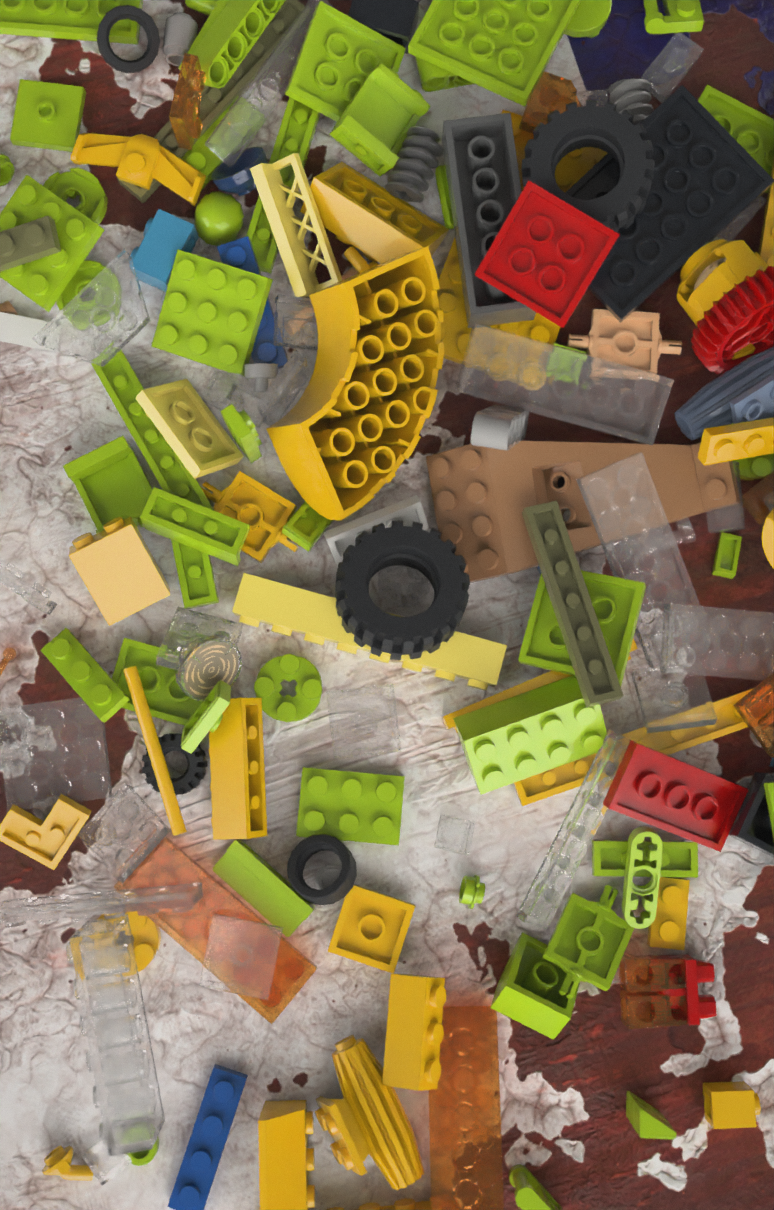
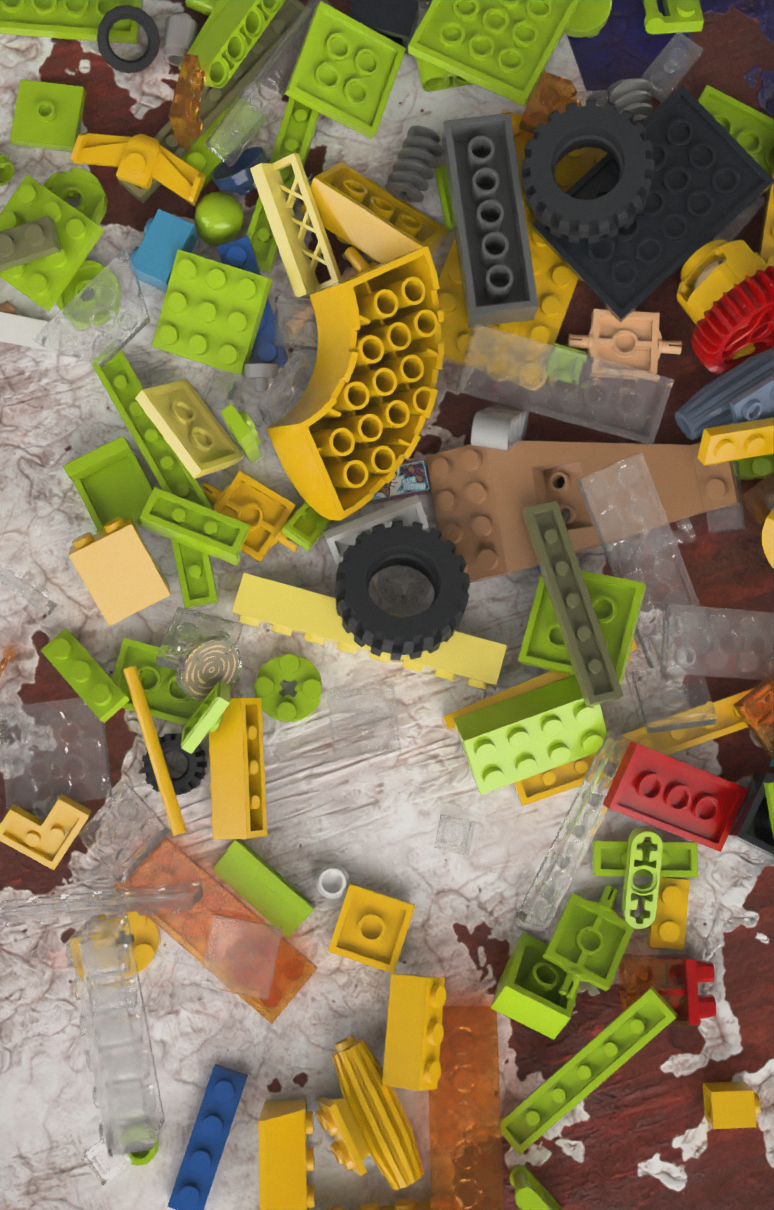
(59, 1163): yellow plate -> none
(304, 852): black tyre -> none
(350, 805): lime plate -> none
(379, 119): lime panel -> none
(409, 481): none -> tile
(471, 891): lime plate -> none
(546, 254): red plate -> none
(586, 1070): none -> lime plate
(647, 1120): lime slope -> none
(727, 555): lime piece -> none

